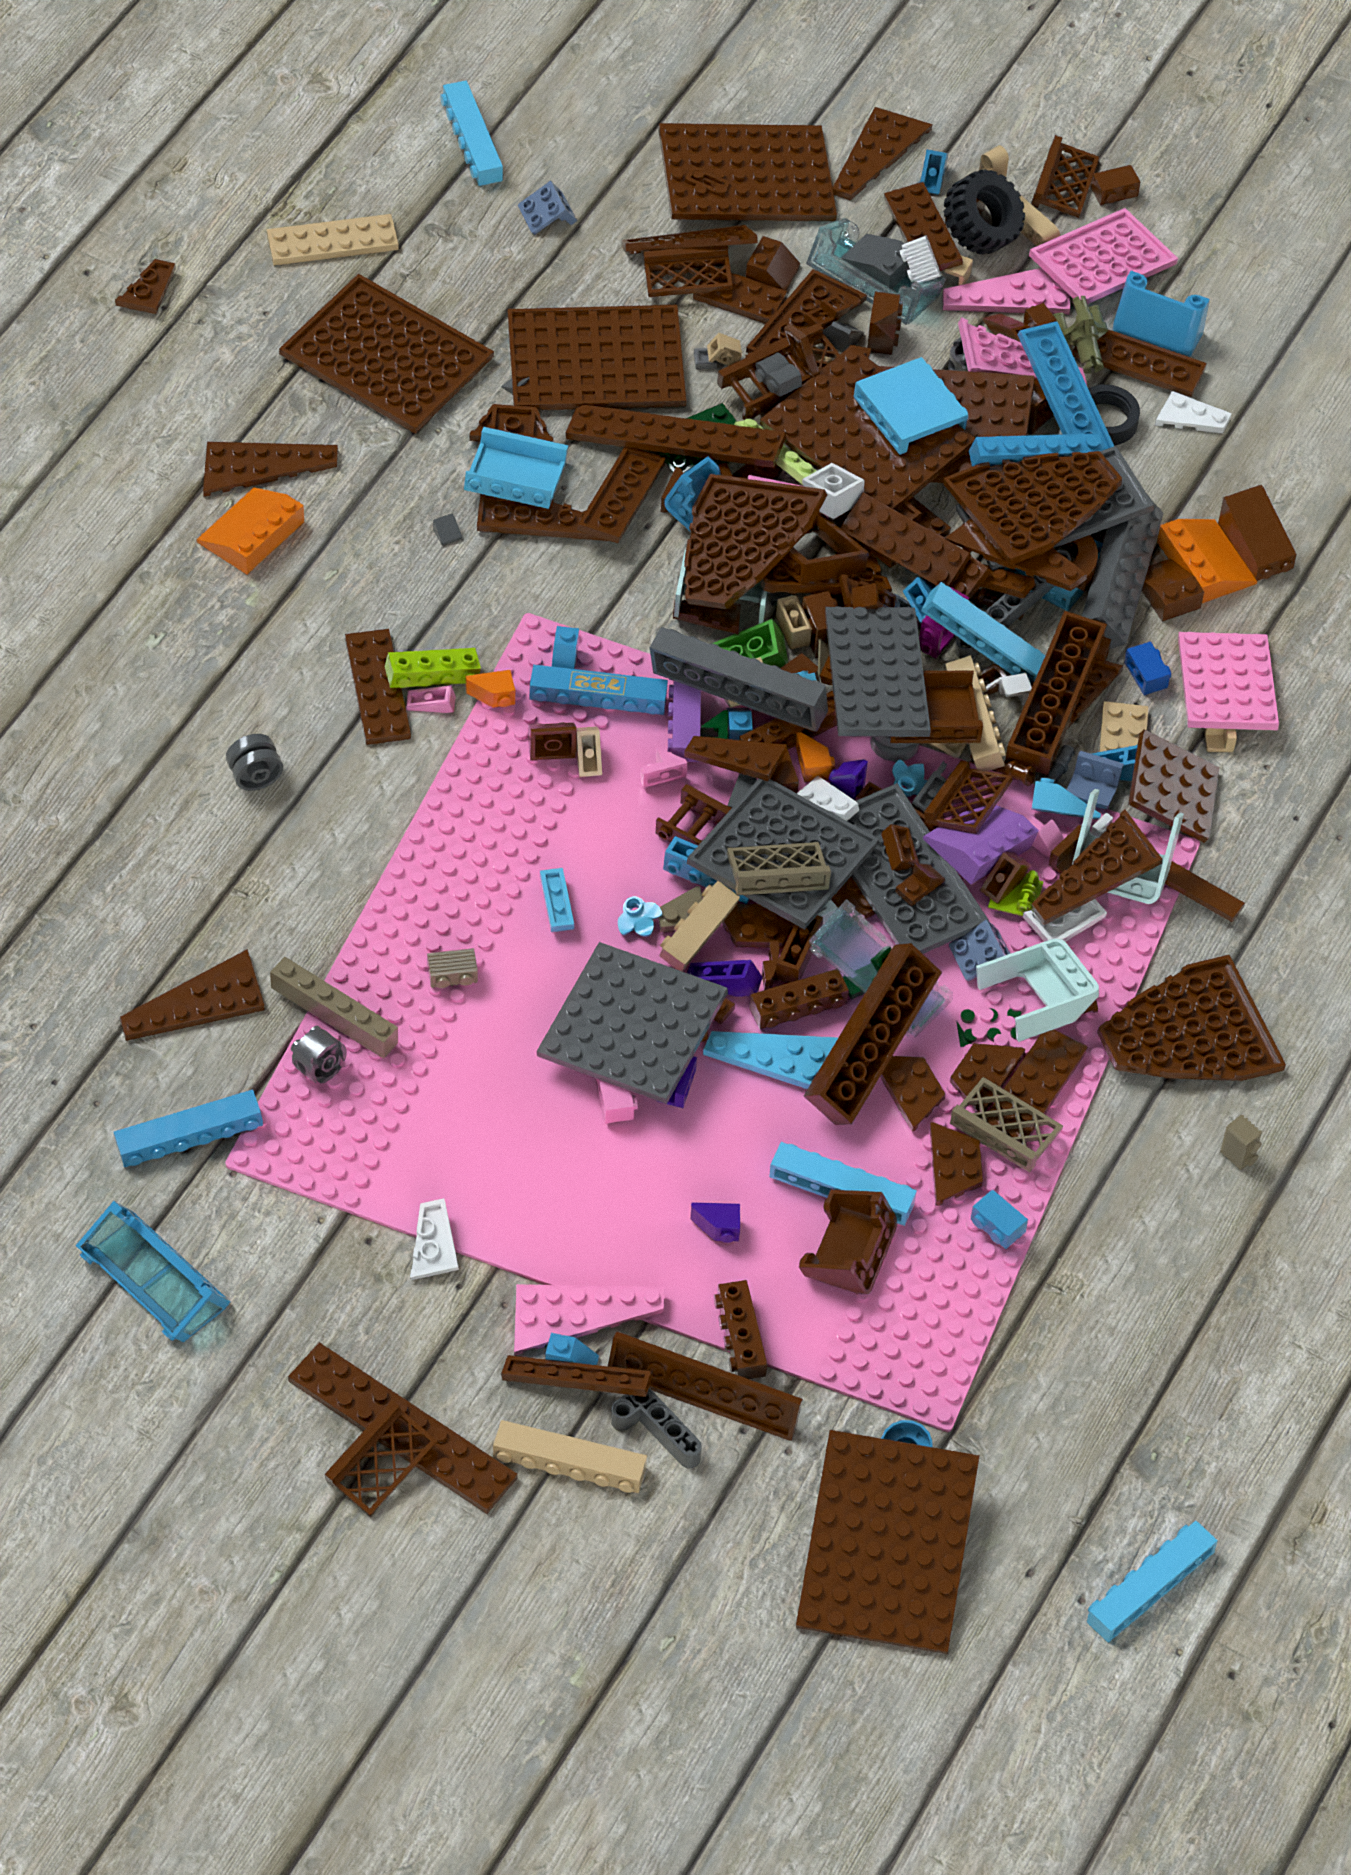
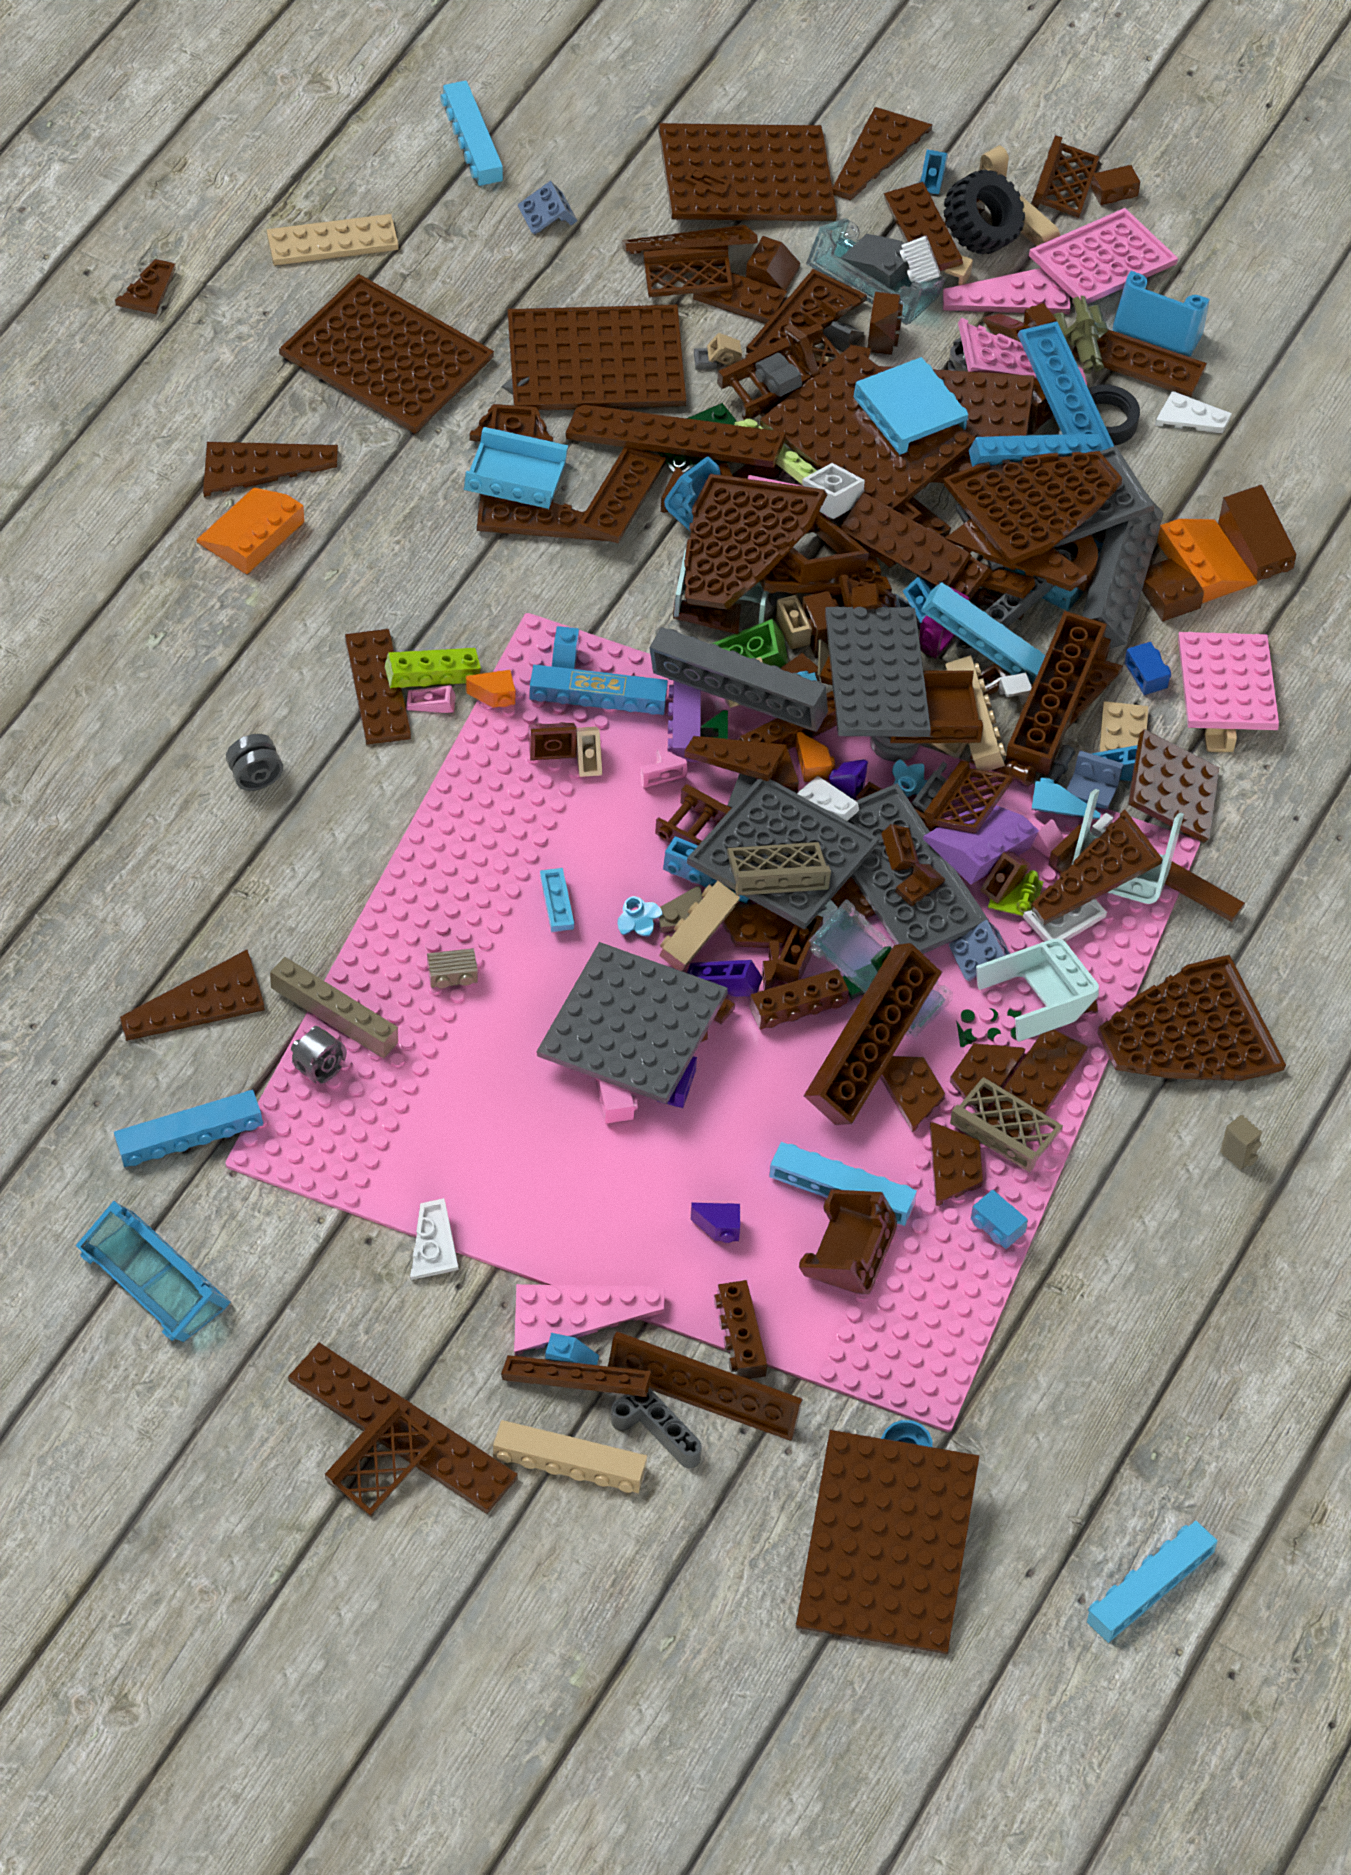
(446, 529): dark grey slope -> none
(739, 722): dark azure slope -> none
(778, 1056): medium azure wing -> none

